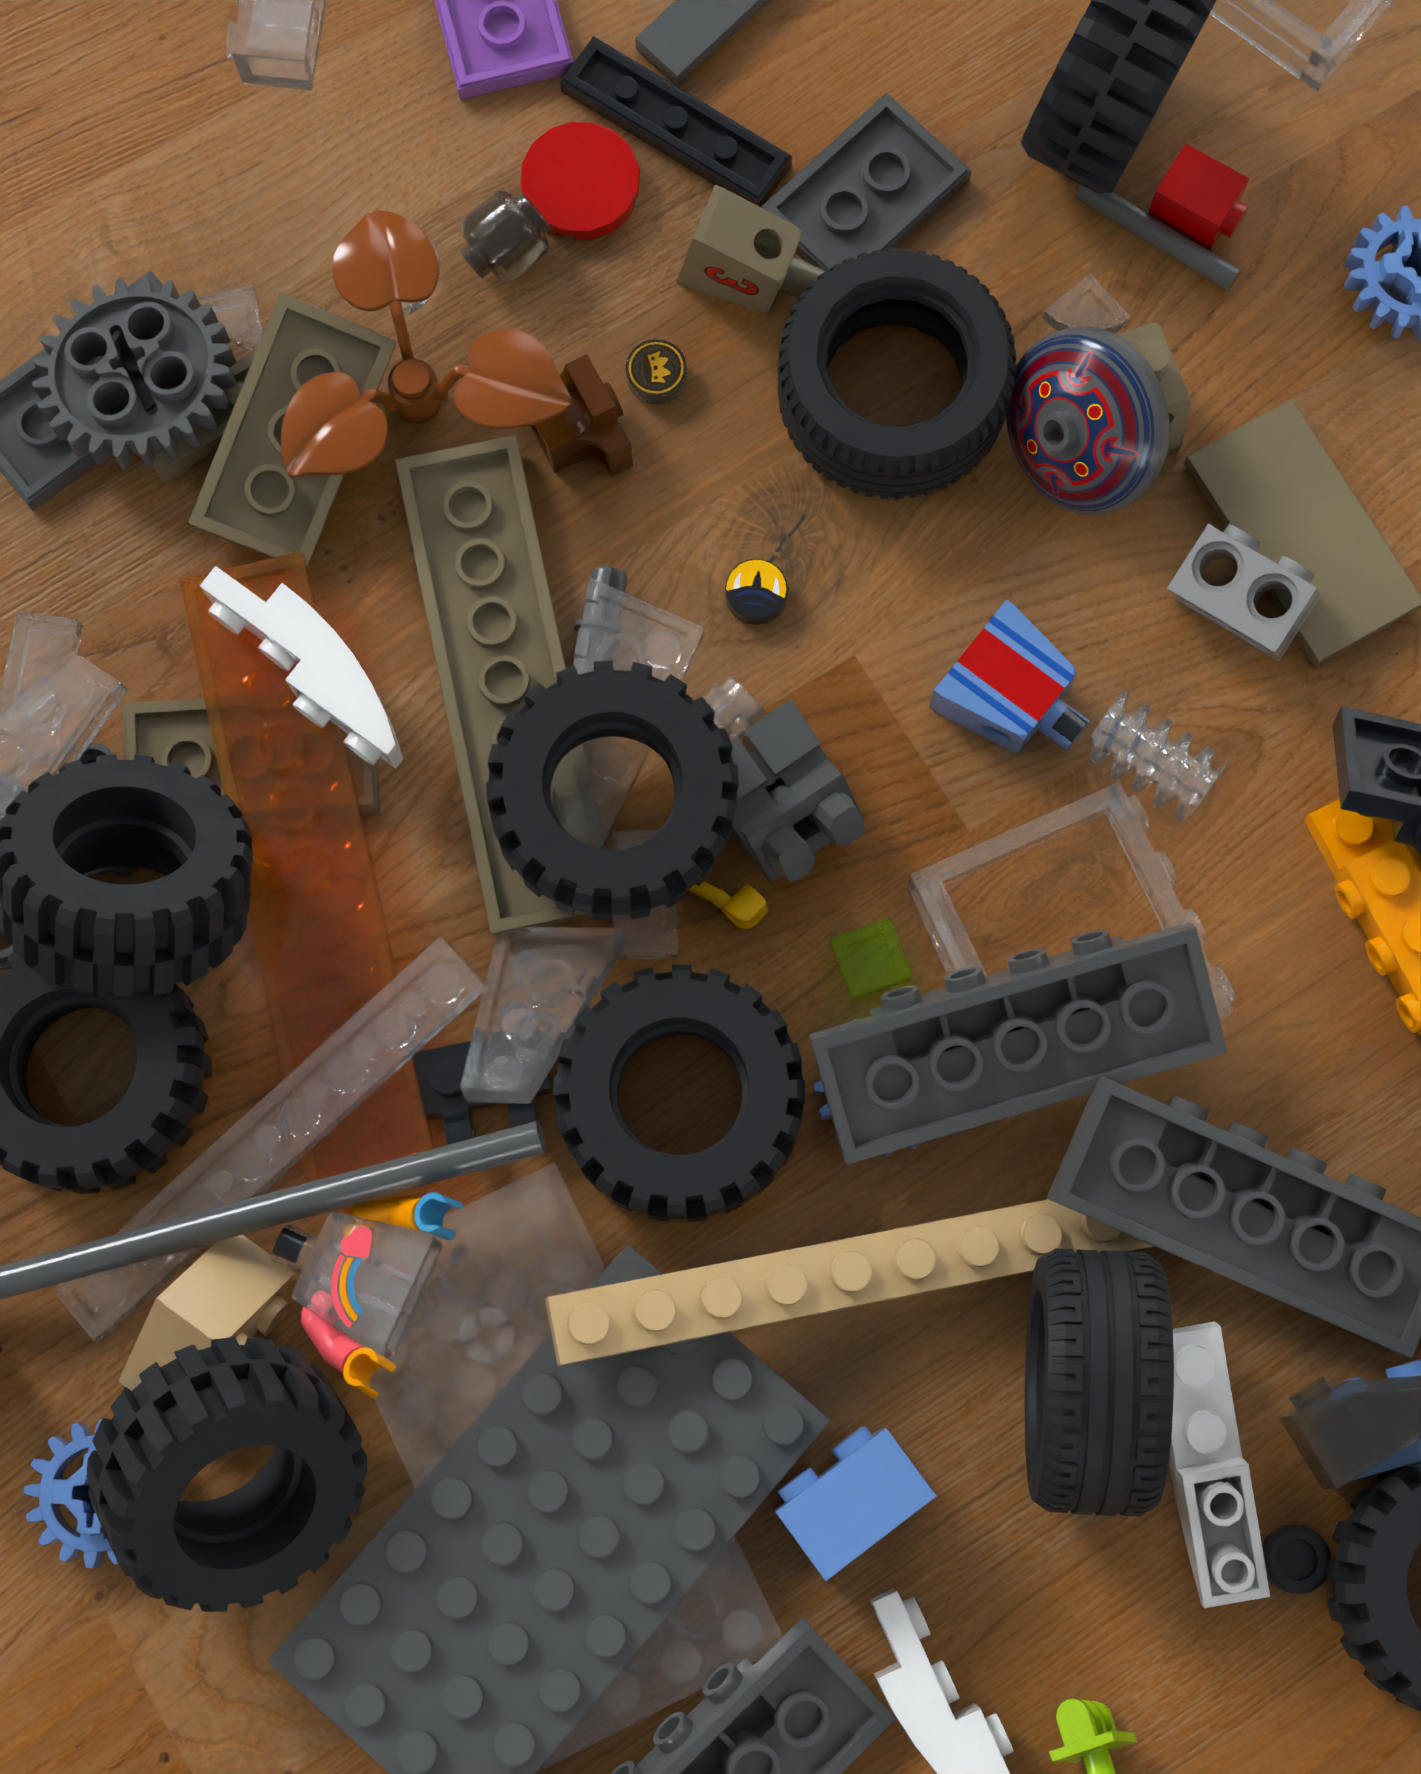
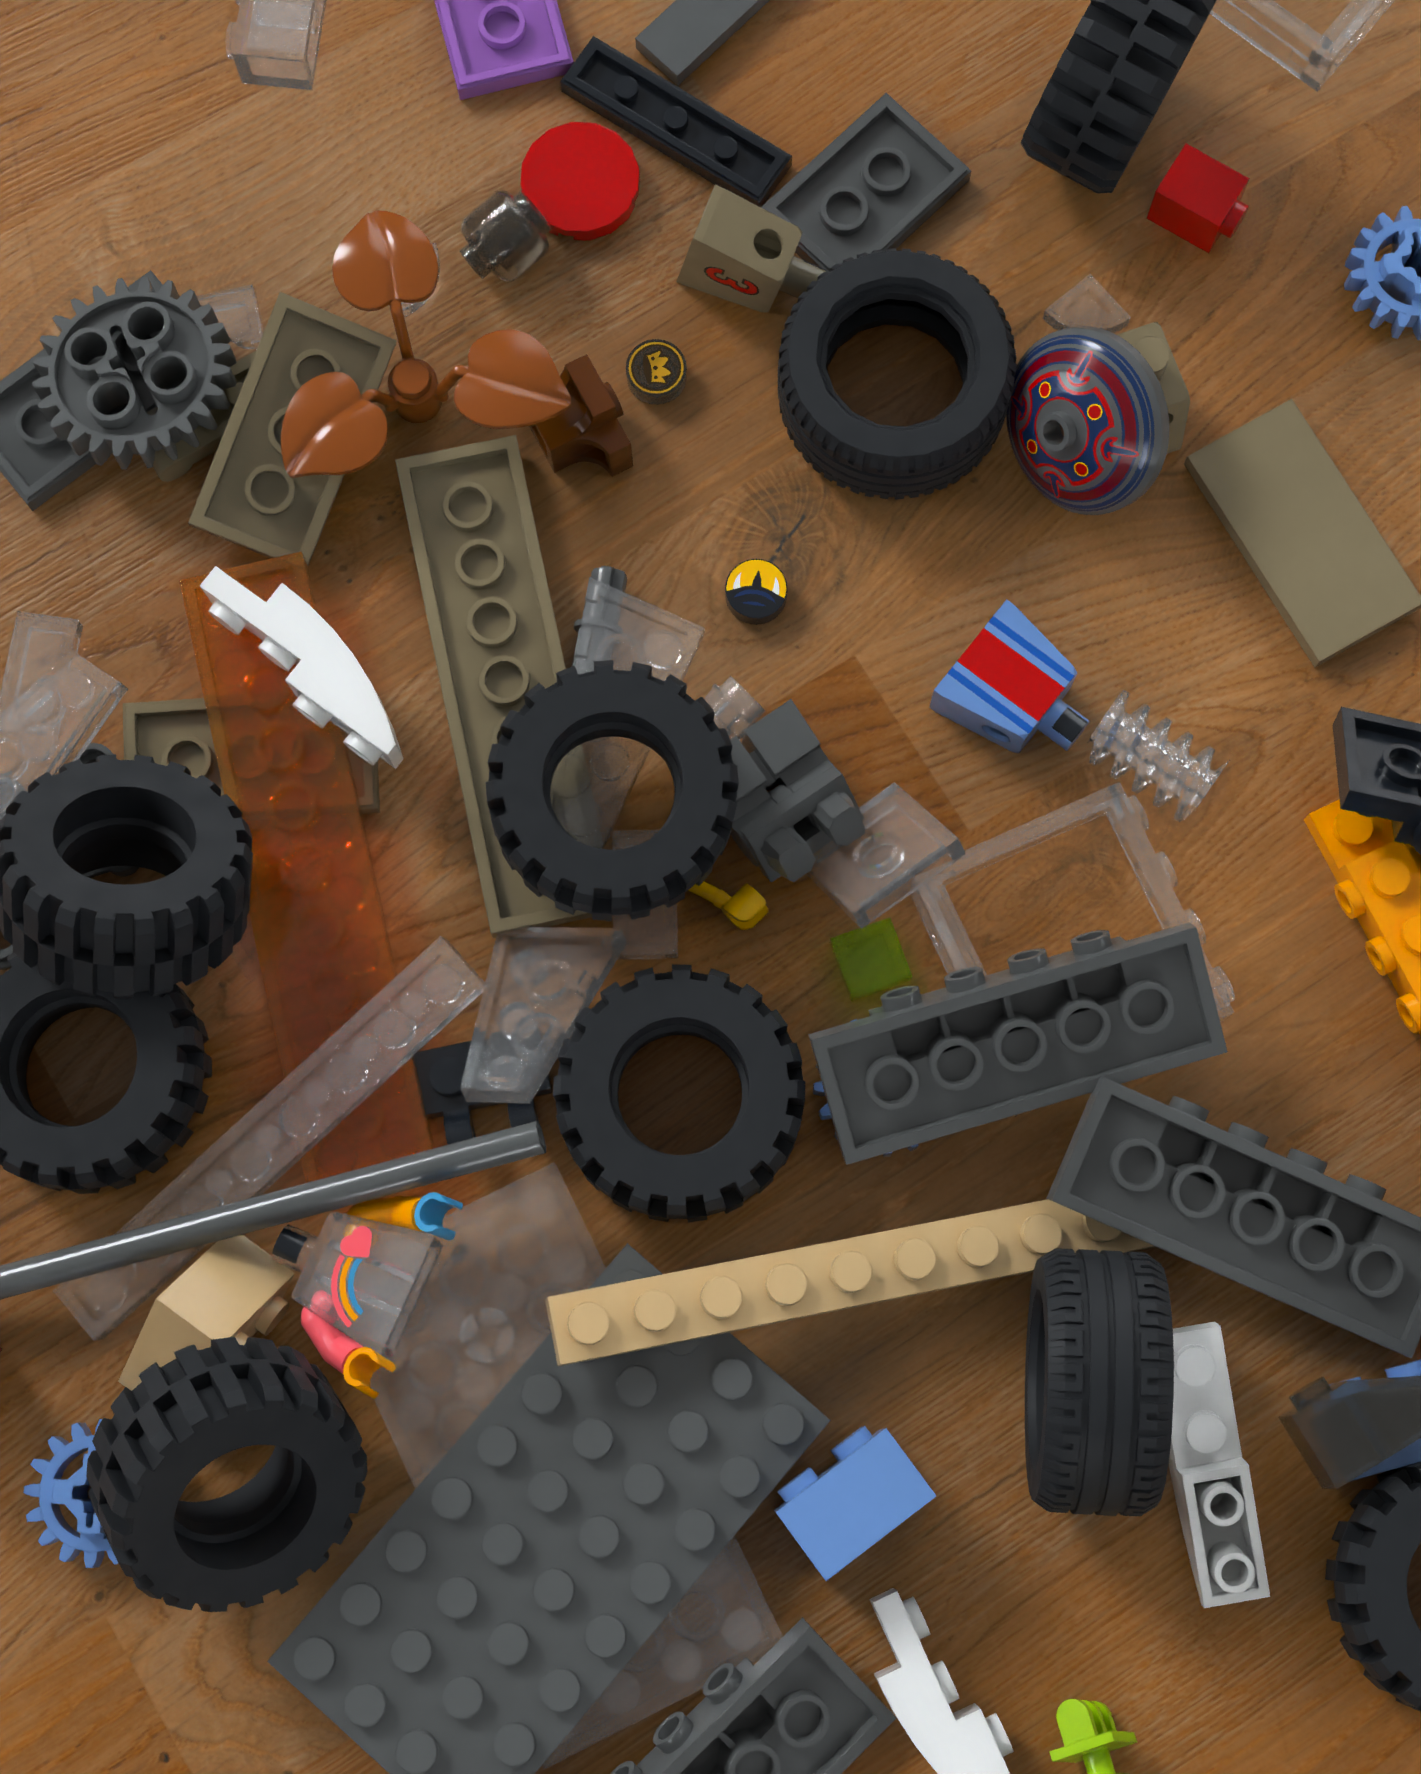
(890, 861): none -> clear tile
(1161, 236): dark grey bar -> none
(1235, 603): light grey brick -> none
(1296, 1558): black tile -> none

